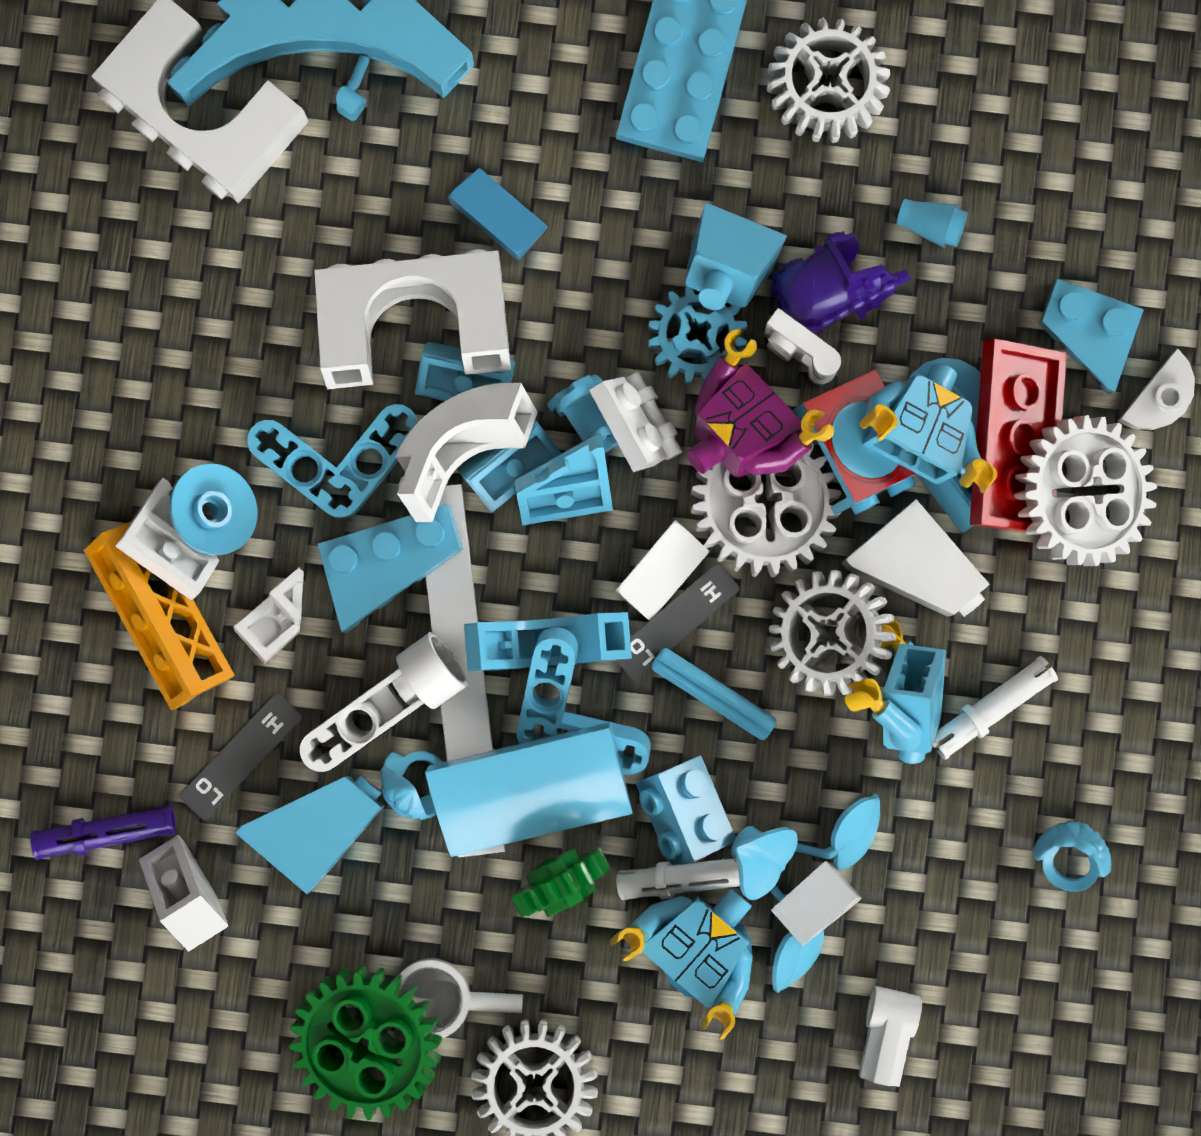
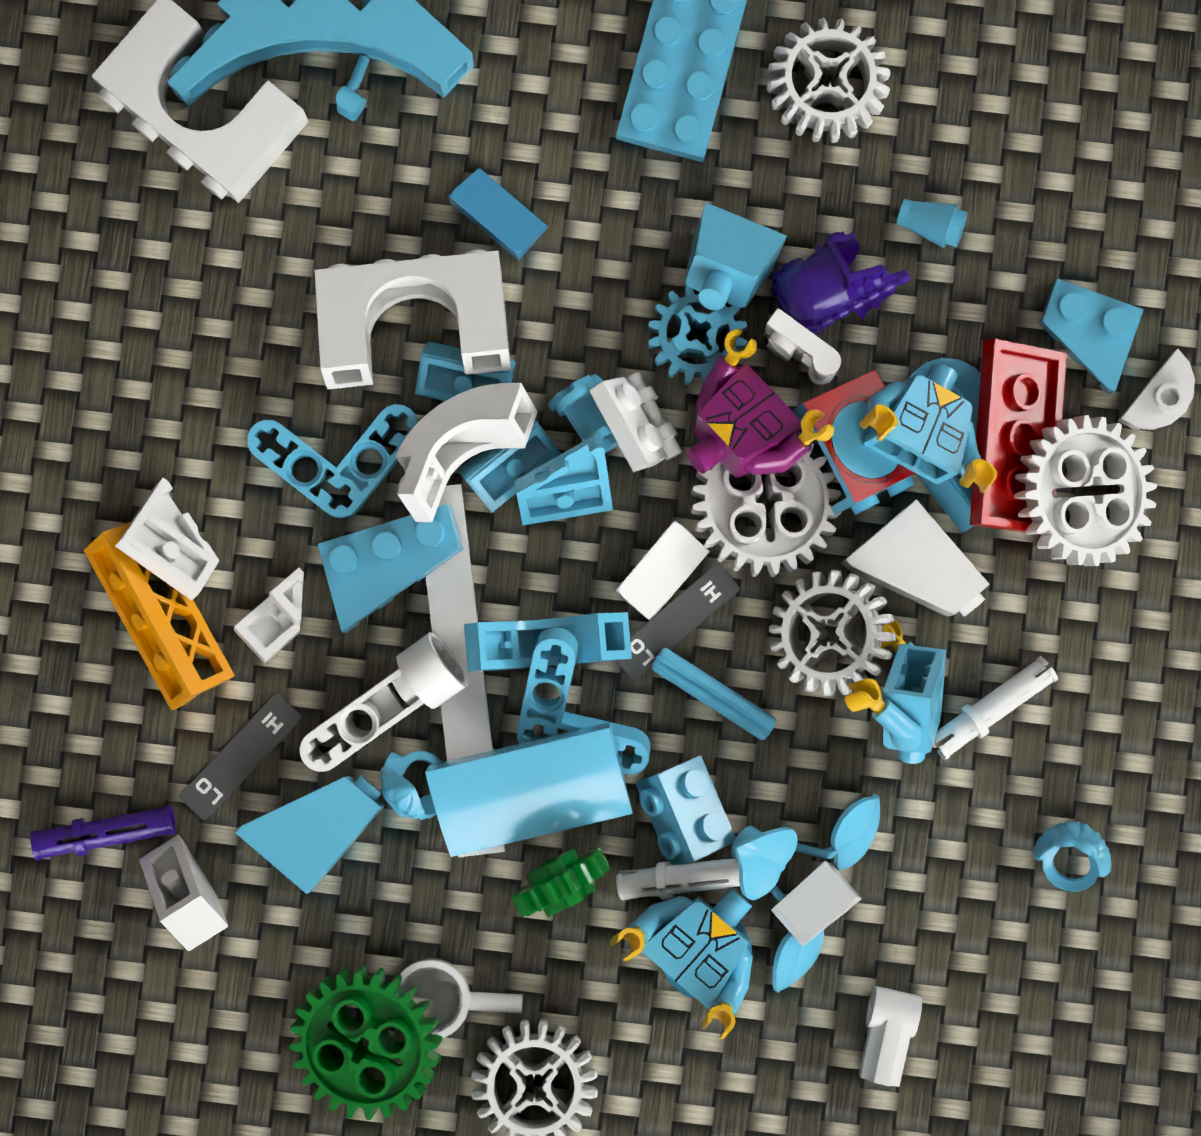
(231, 506): medium azure dish -> none

